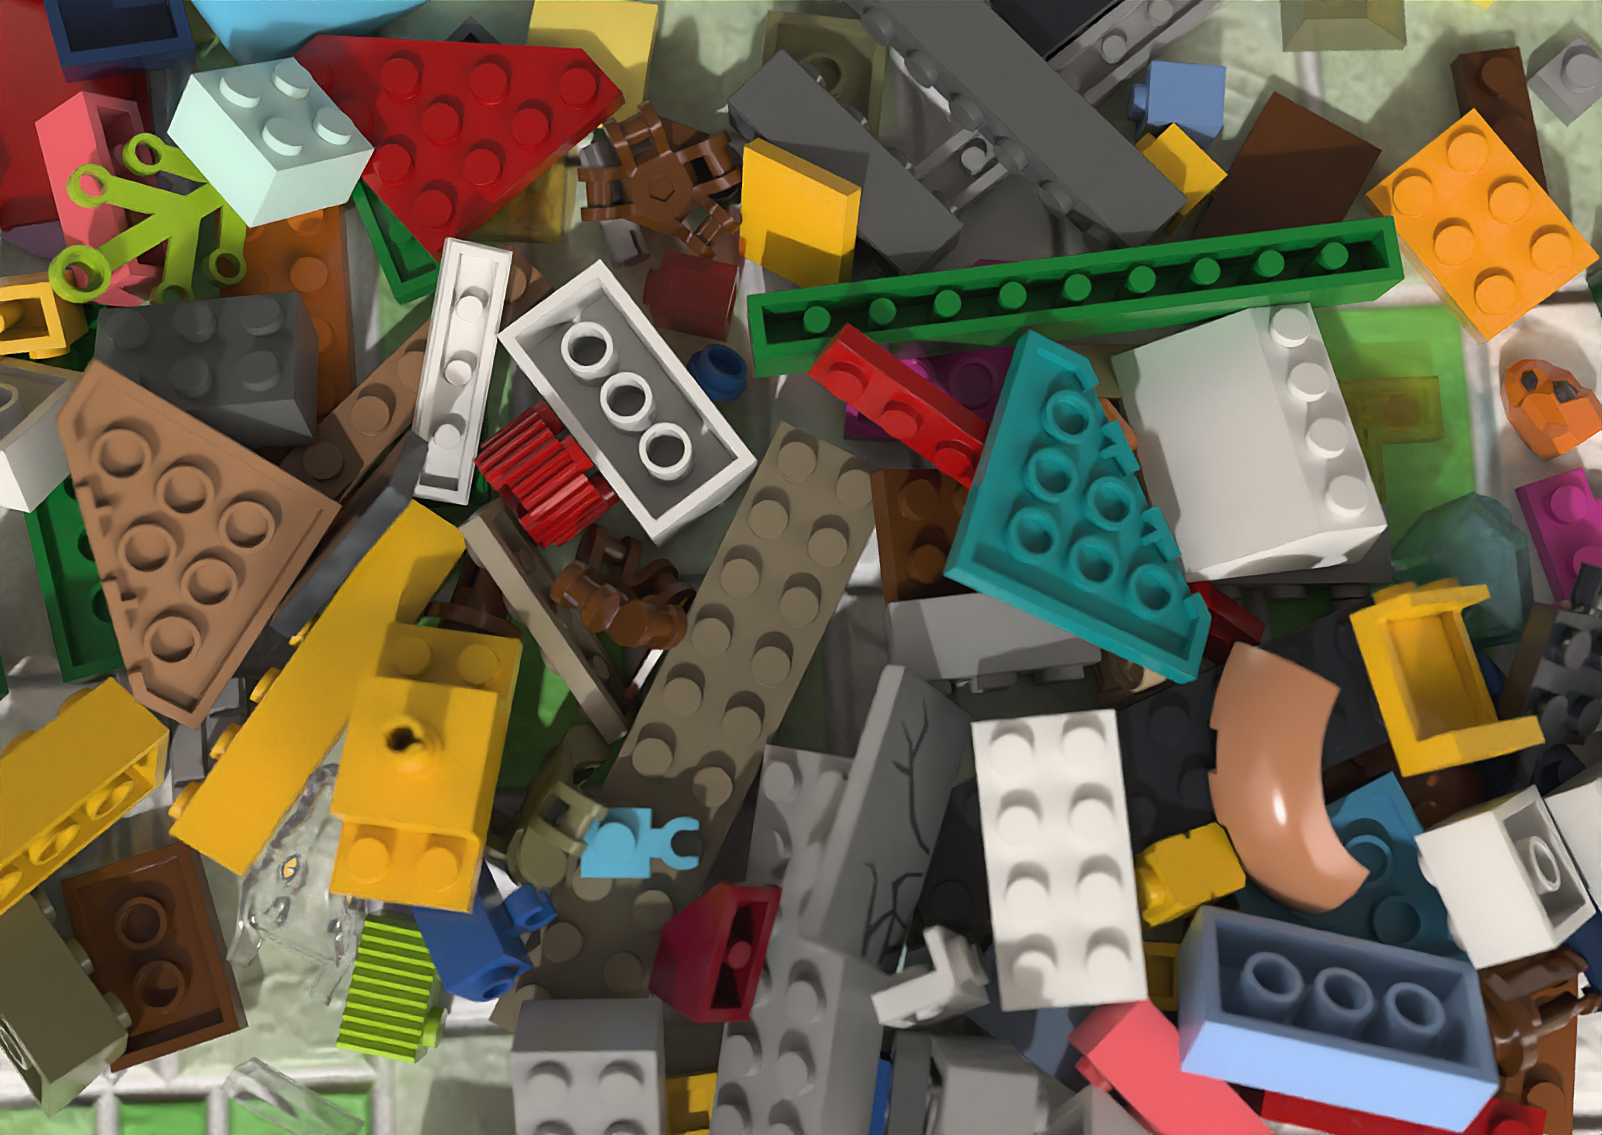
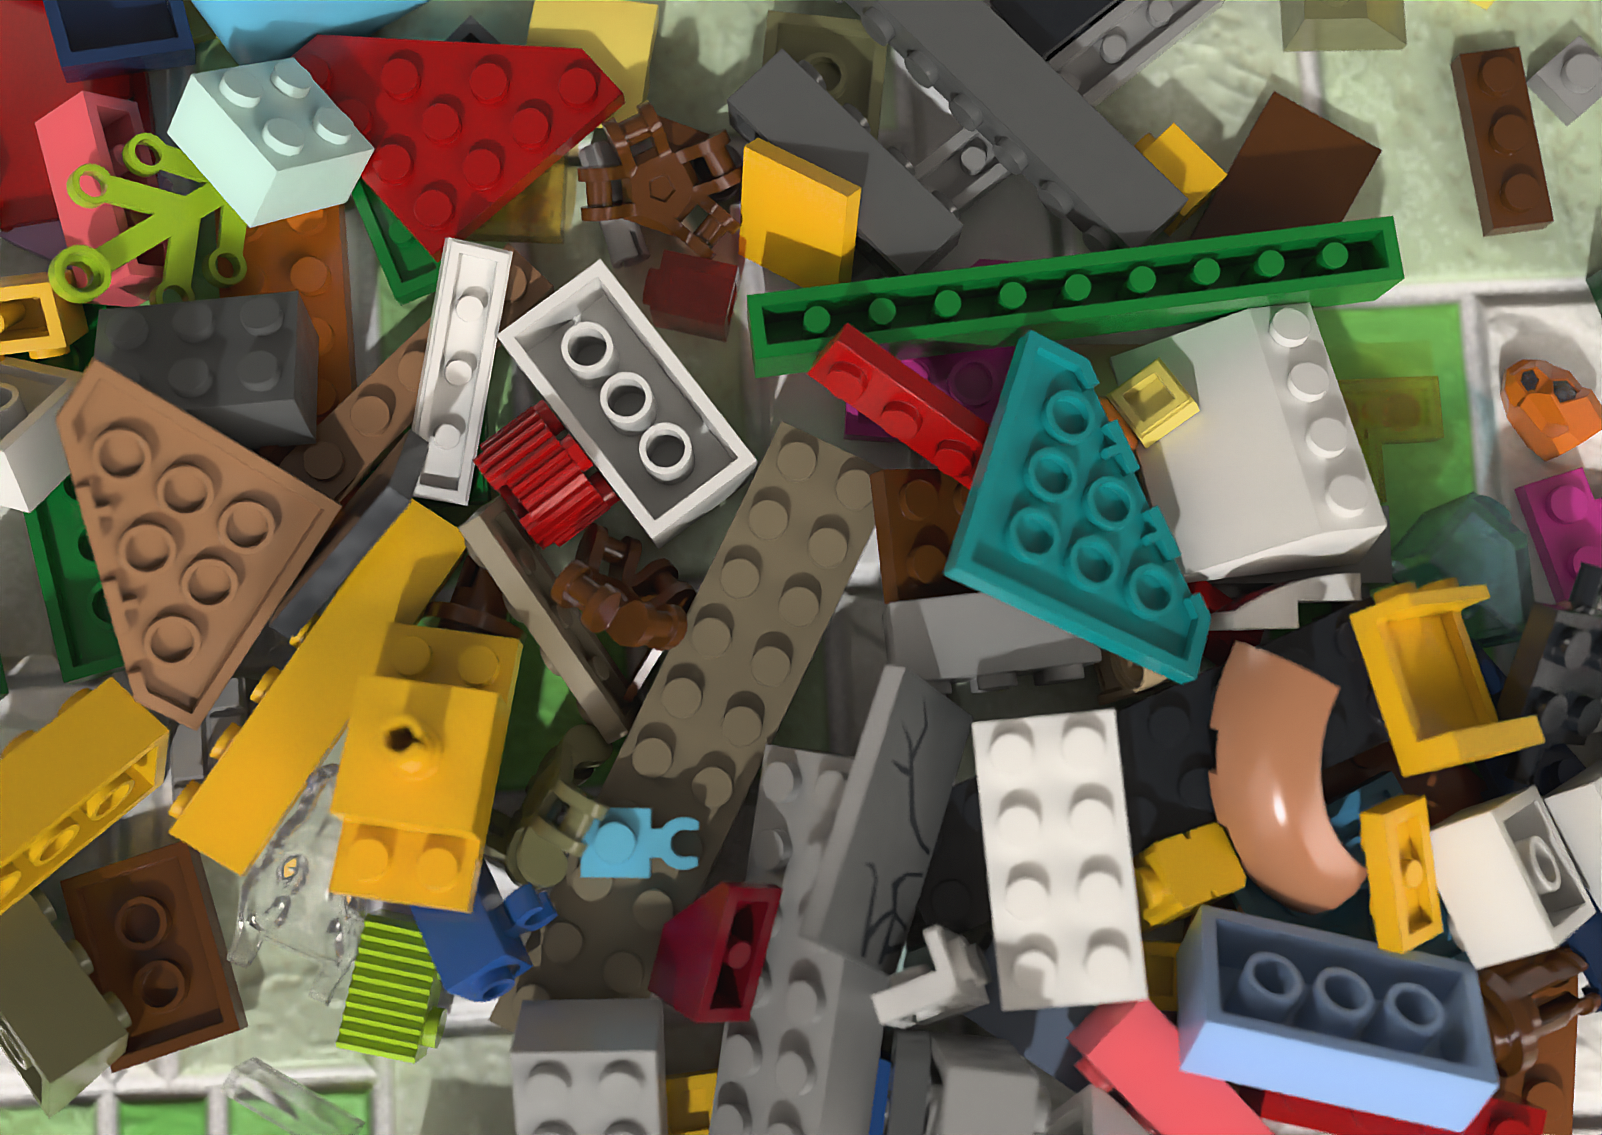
(719, 372): blue plate -> none
(1153, 402): none -> light yellow tile
(1180, 95): medium blue brick -> none
(1277, 604): none -> white slope
(1401, 873): none -> yellow plate
(1479, 228): light orange brick -> none

